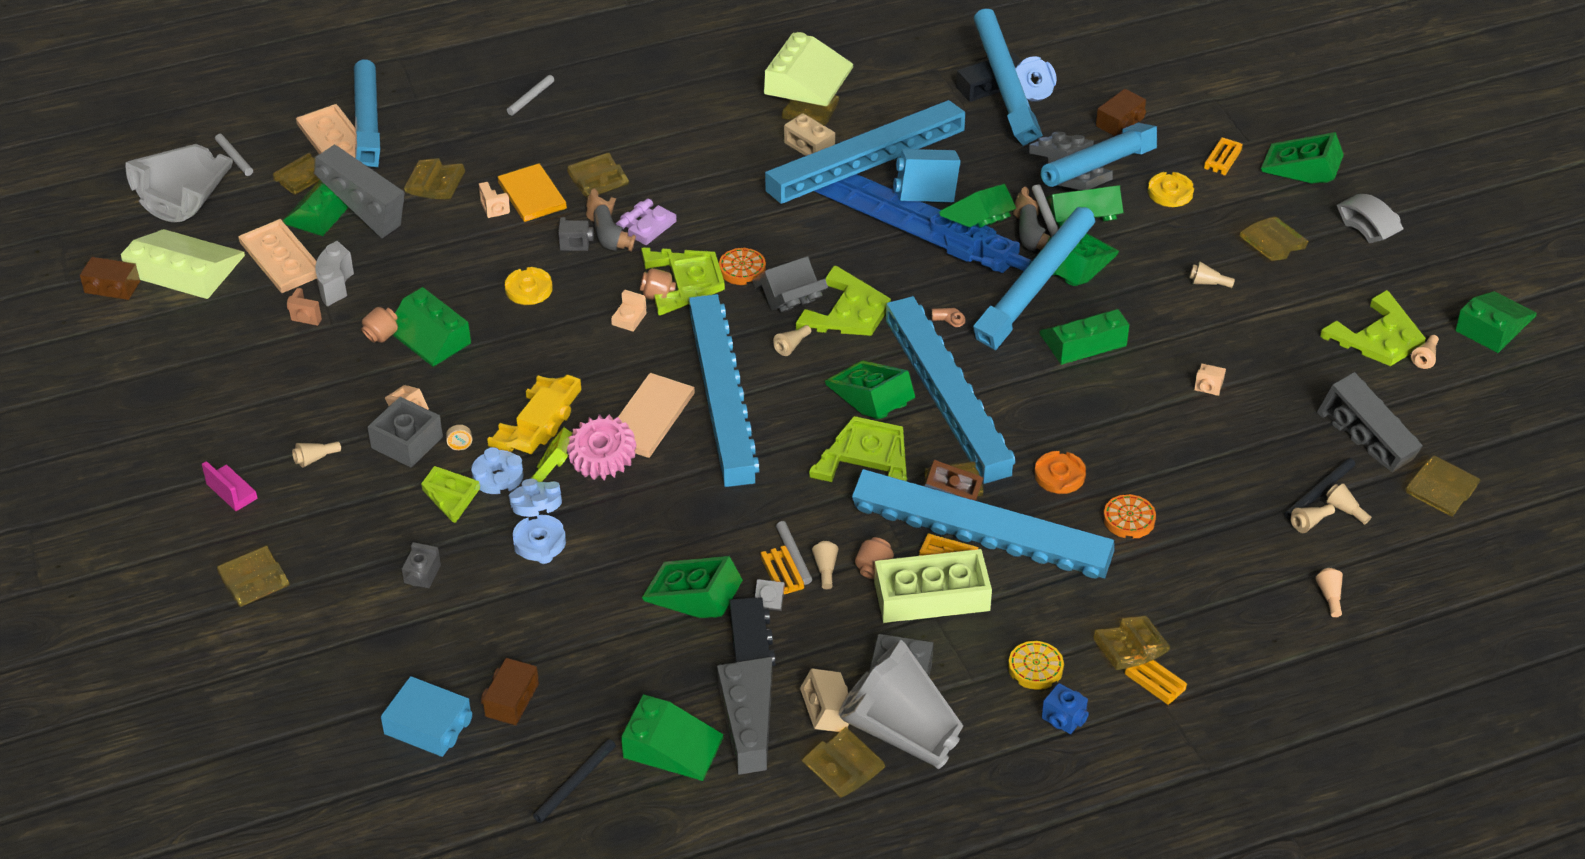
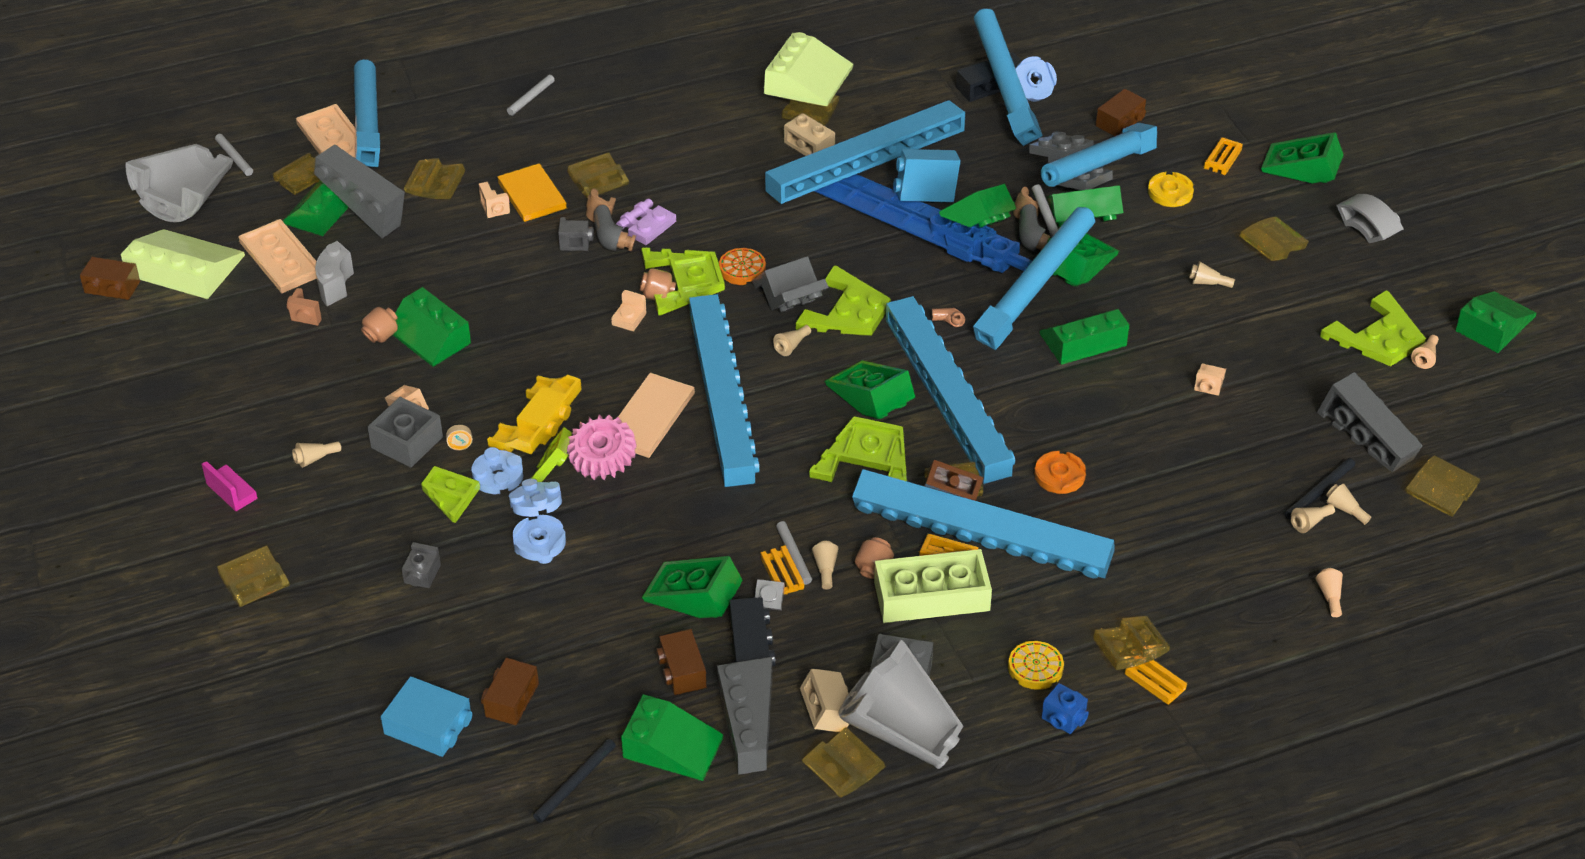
(528, 286): yellow tile -> none
(682, 662): none -> reddish brown brick
(1129, 516): orange tile -> none

